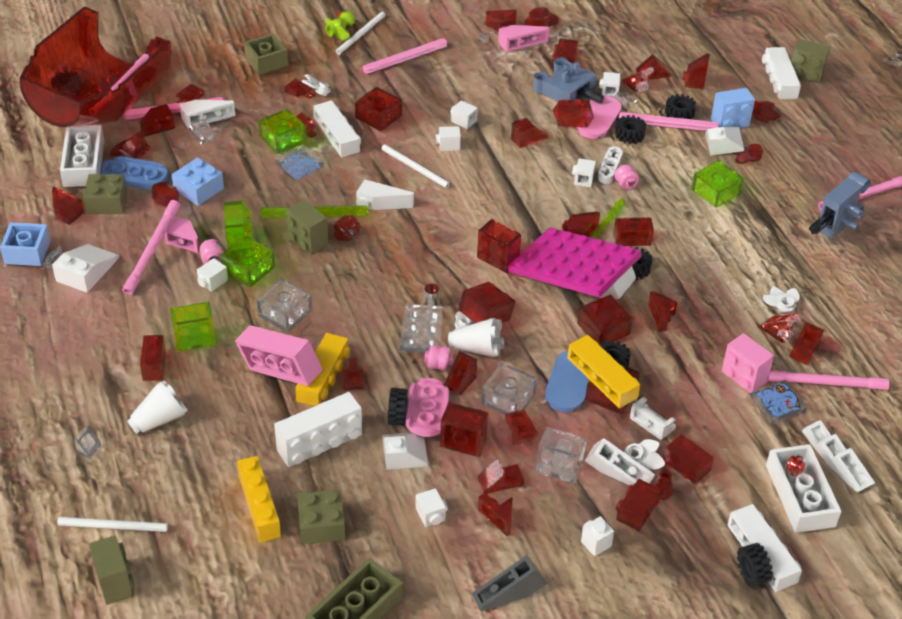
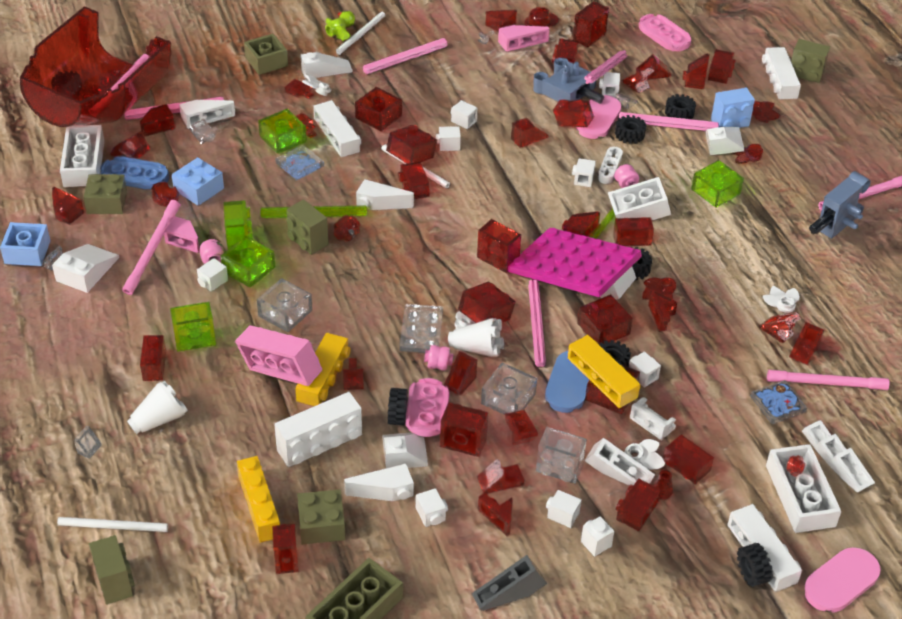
(190, 93): clear red plate -> none
(285, 548): none -> clear red brick
(323, 65): none -> white slope
(384, 484): none -> white slope
(411, 144): none -> clear red brick
(414, 179): none -> clear red brick
(431, 292): piece -> none
(537, 325): none -> bright pink axle
(563, 508): none -> white brick
(590, 24): none -> clear red brick
(605, 67): none -> bright pink axle
(640, 200): none -> white slope
(647, 366): none -> white brick
(658, 285): none -> clear red plate
(665, 32): none -> bright pink tile
(721, 66): none -> clear red brick
(747, 363): bright pink brick -> none
(842, 579): none -> bright pink tile

